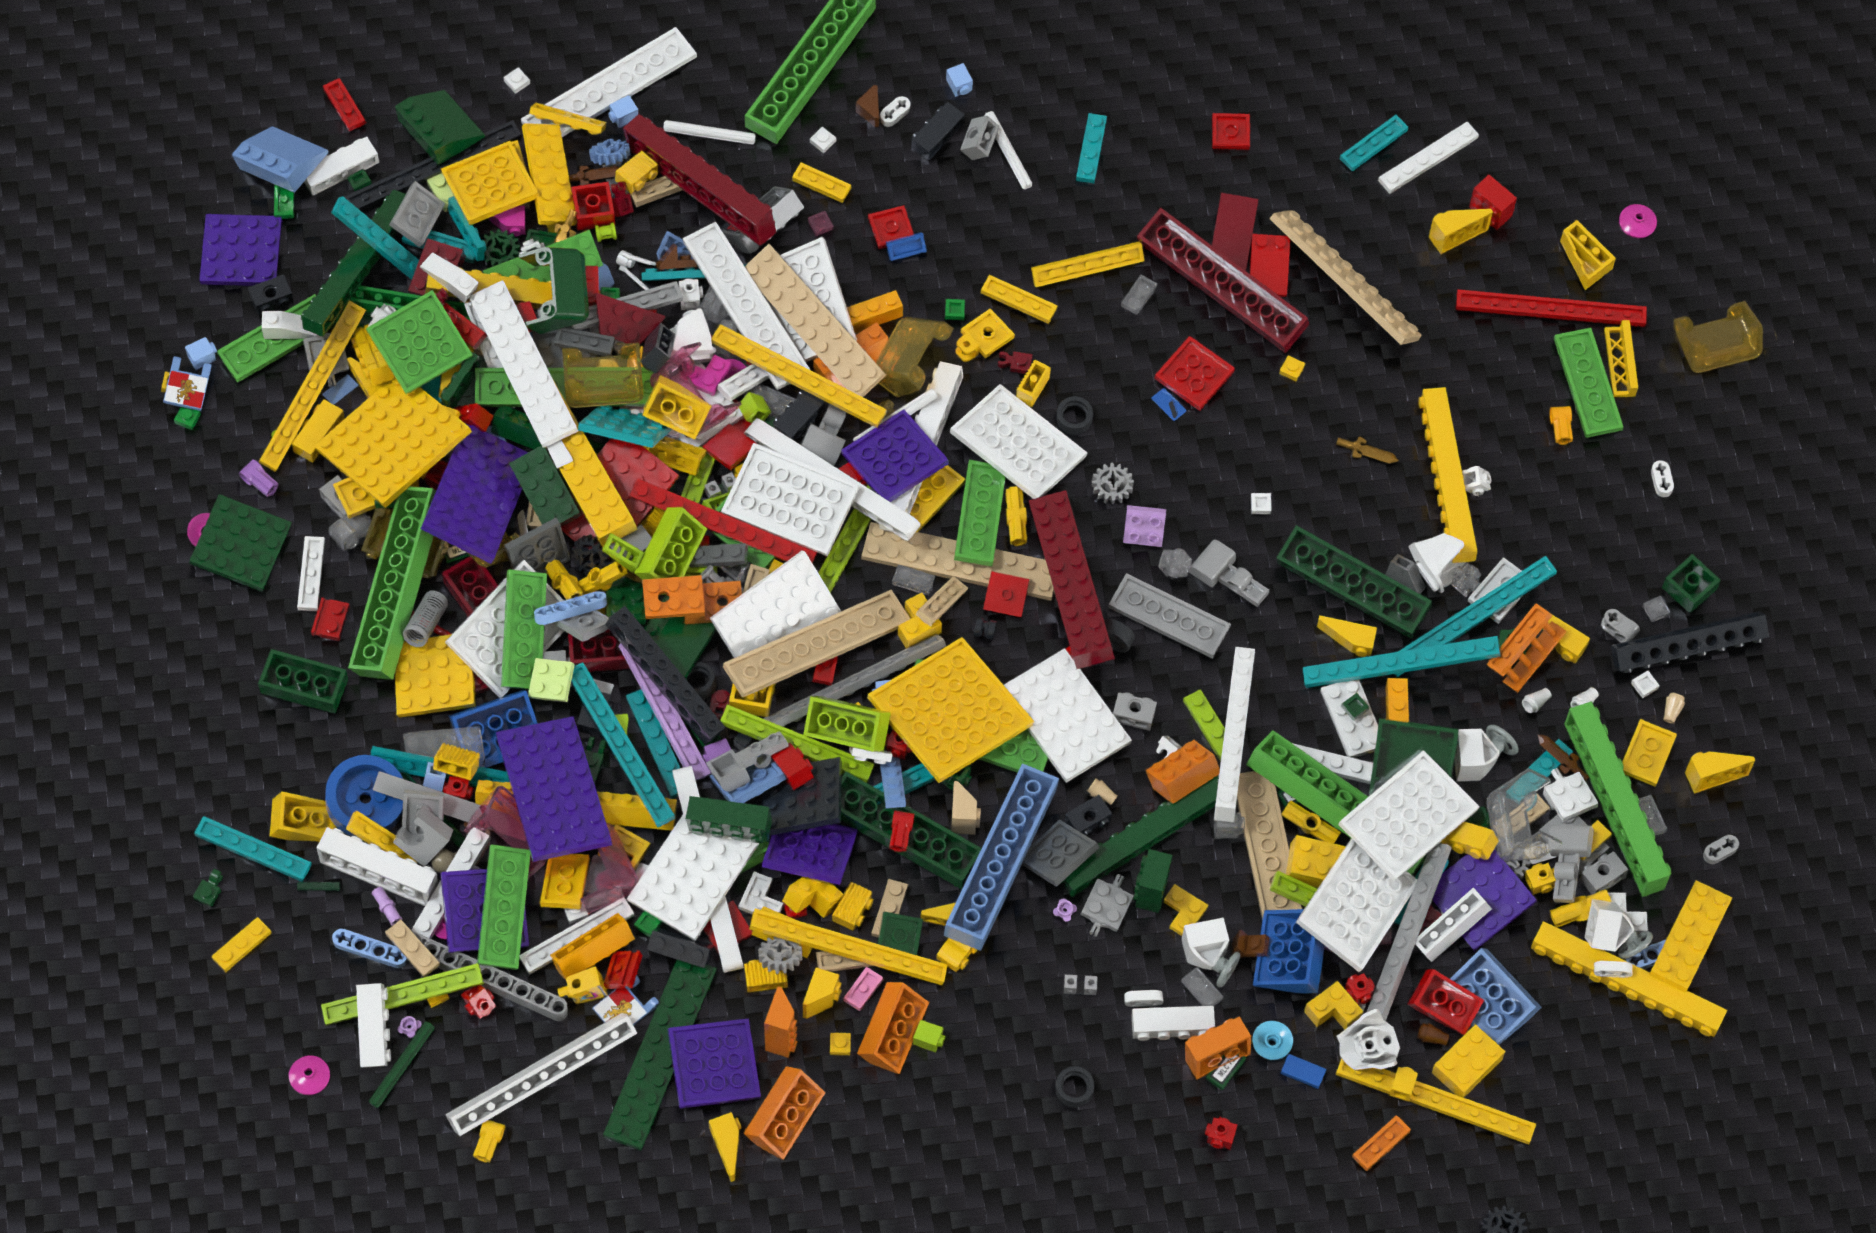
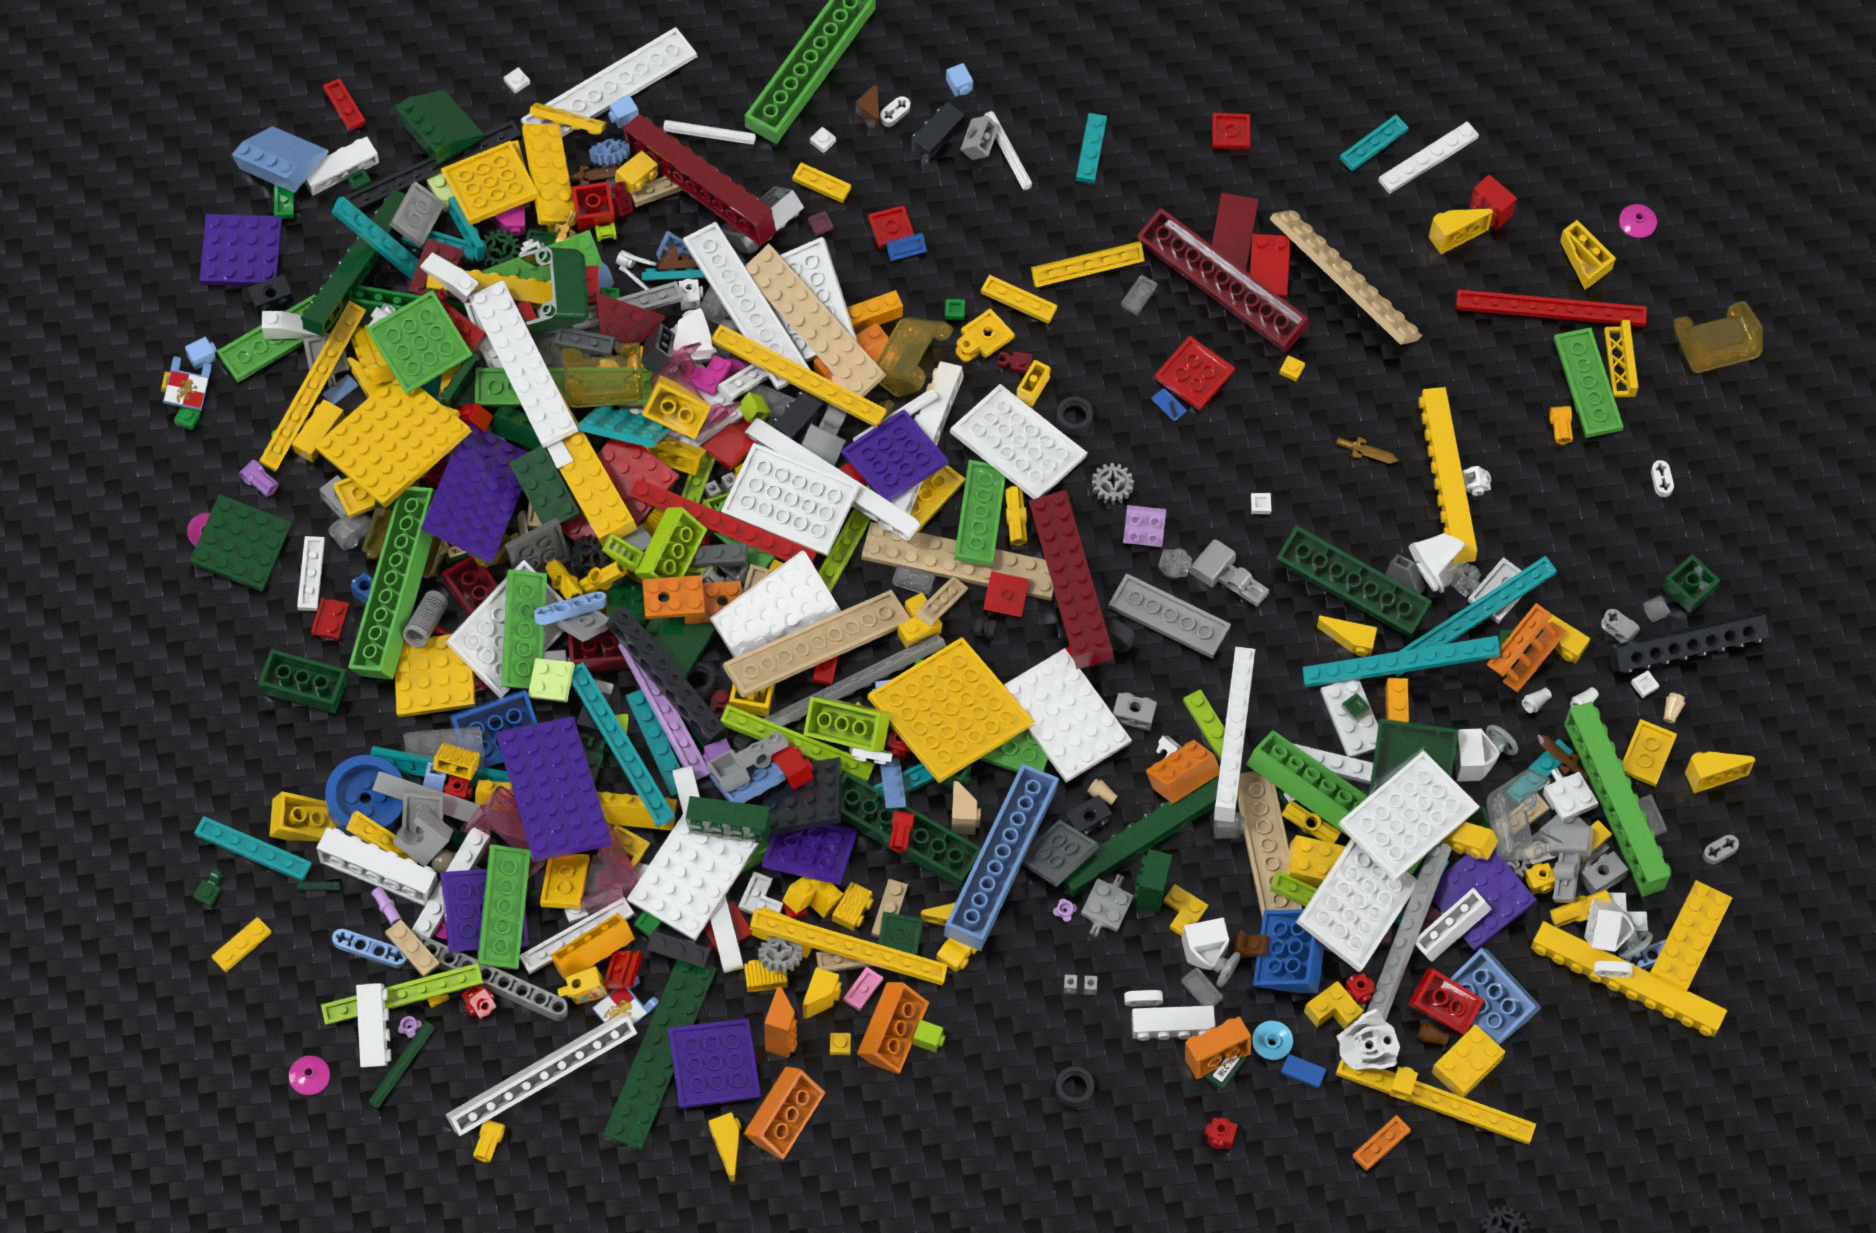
(360, 582): none -> blue brick

